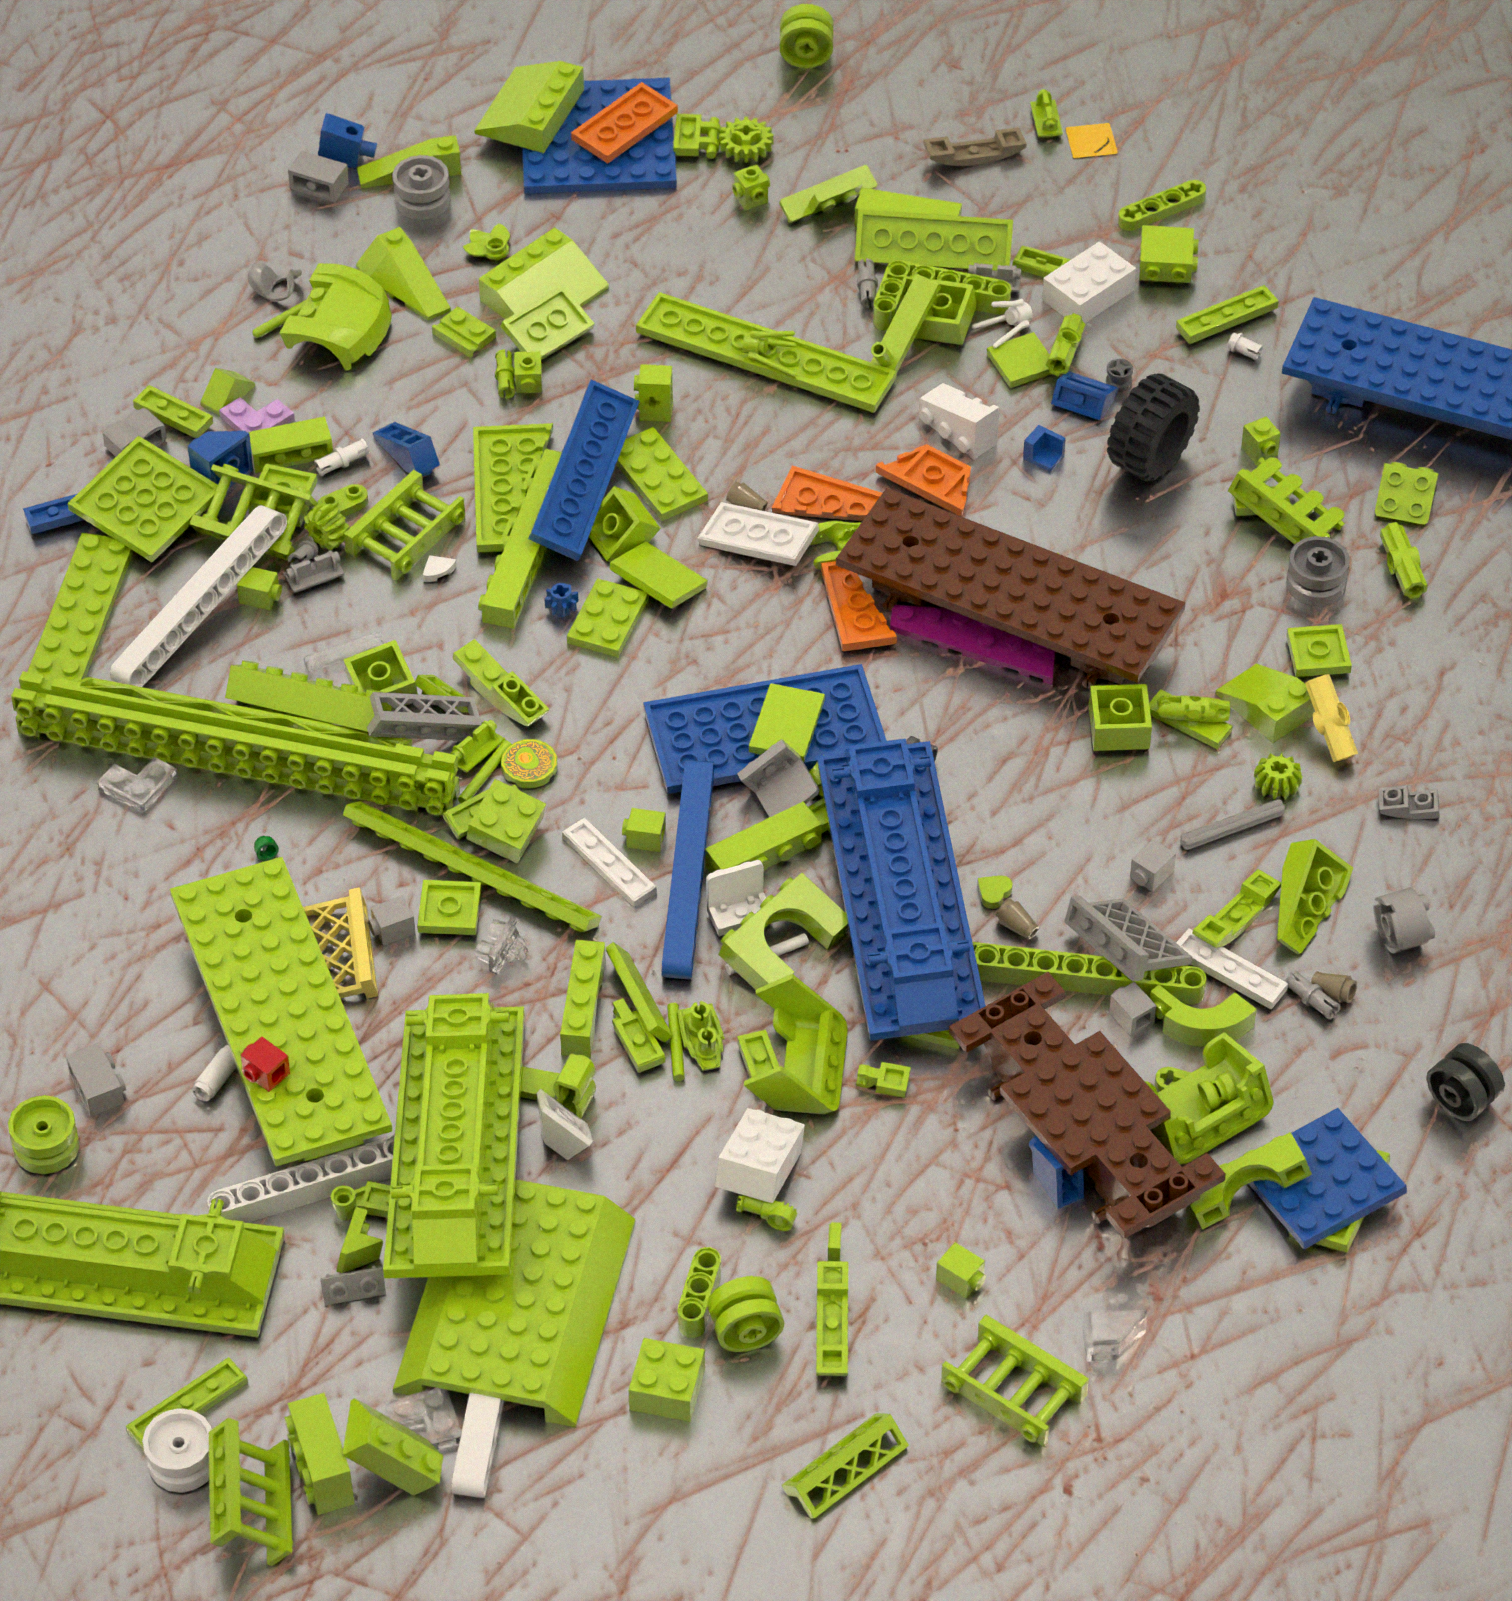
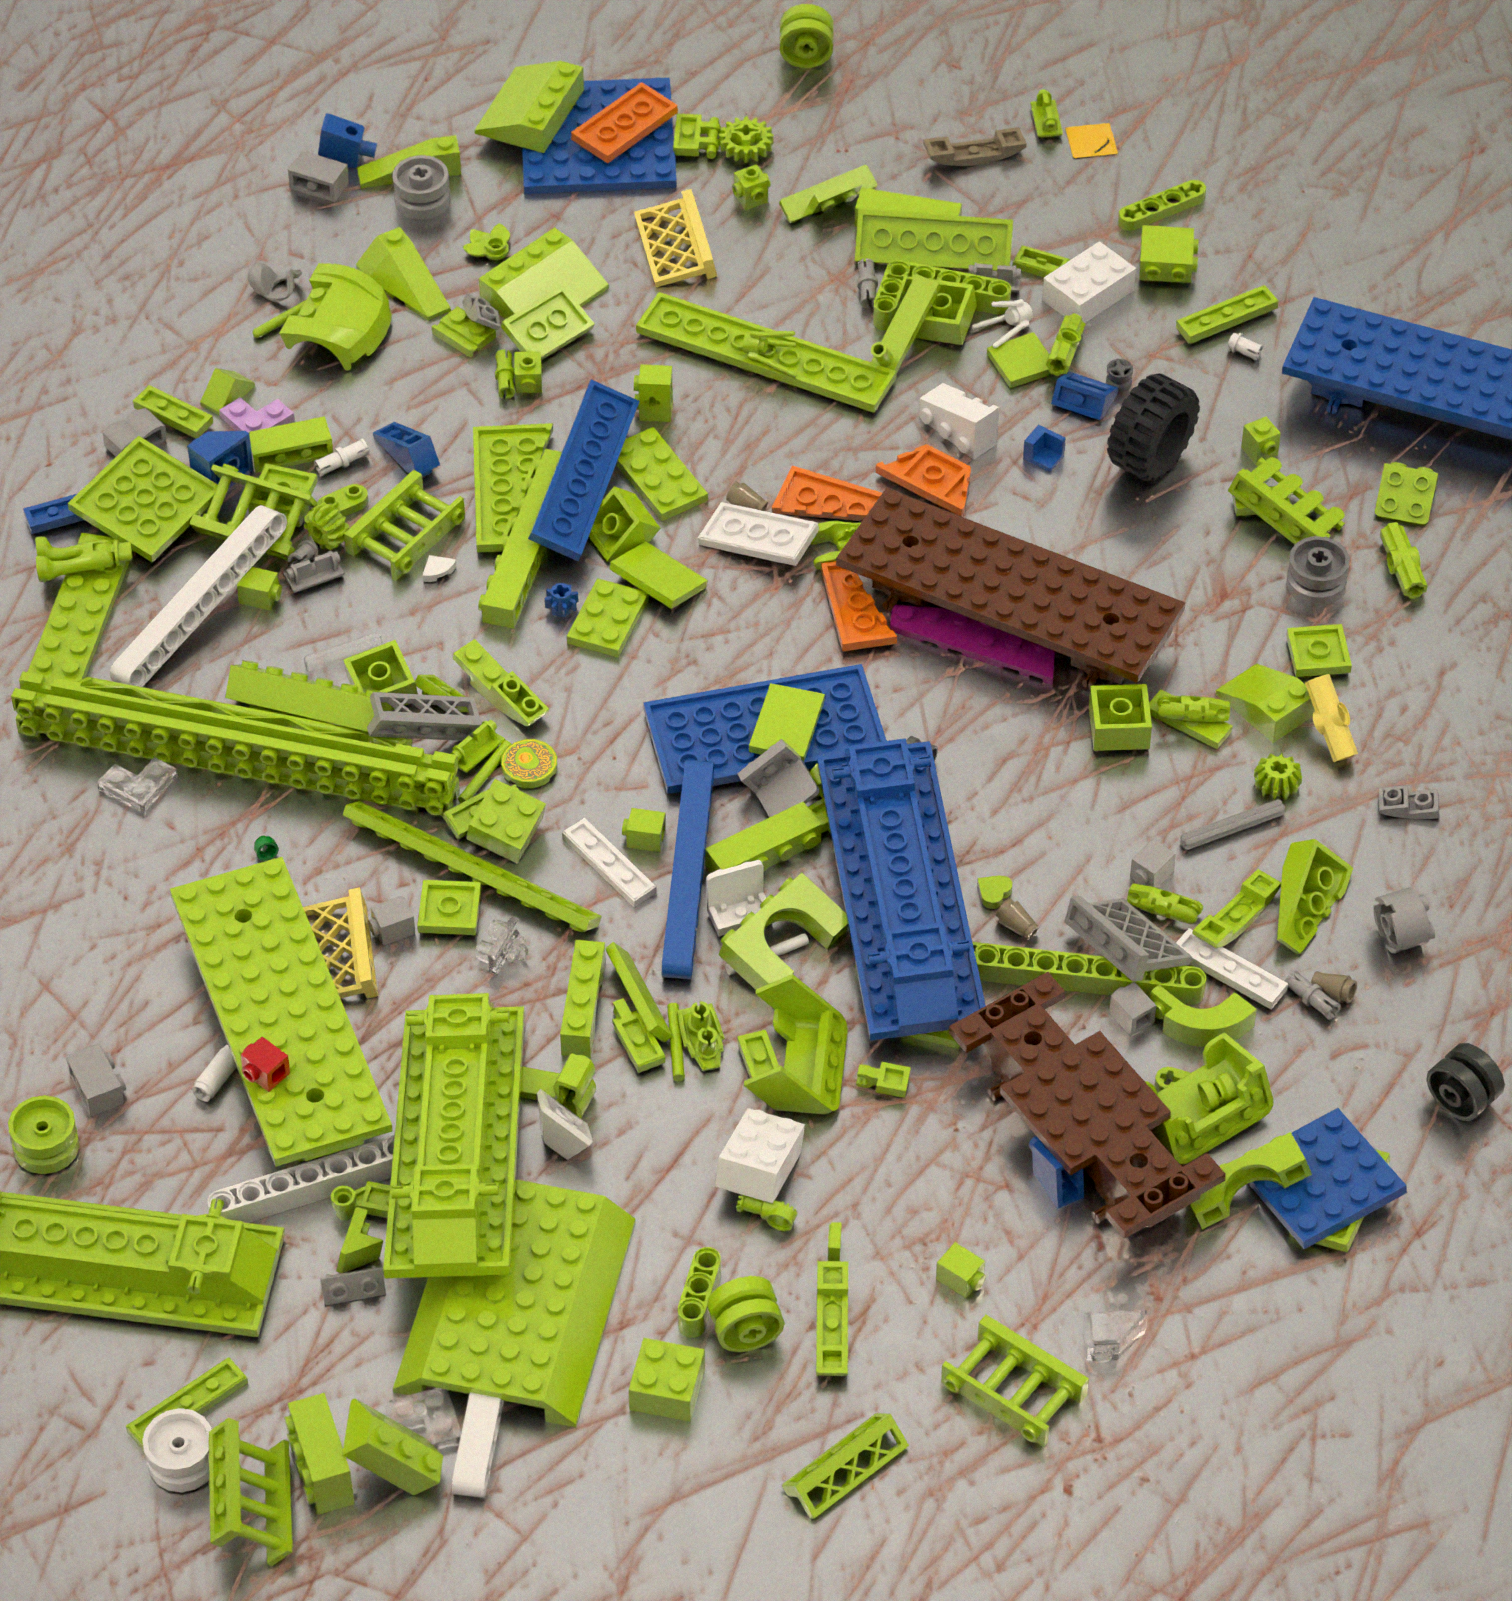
(81, 557): none -> lime piece
(481, 312): none -> light grey slope
(694, 230): none -> light yellow fence
(1164, 903): none -> lime hinge

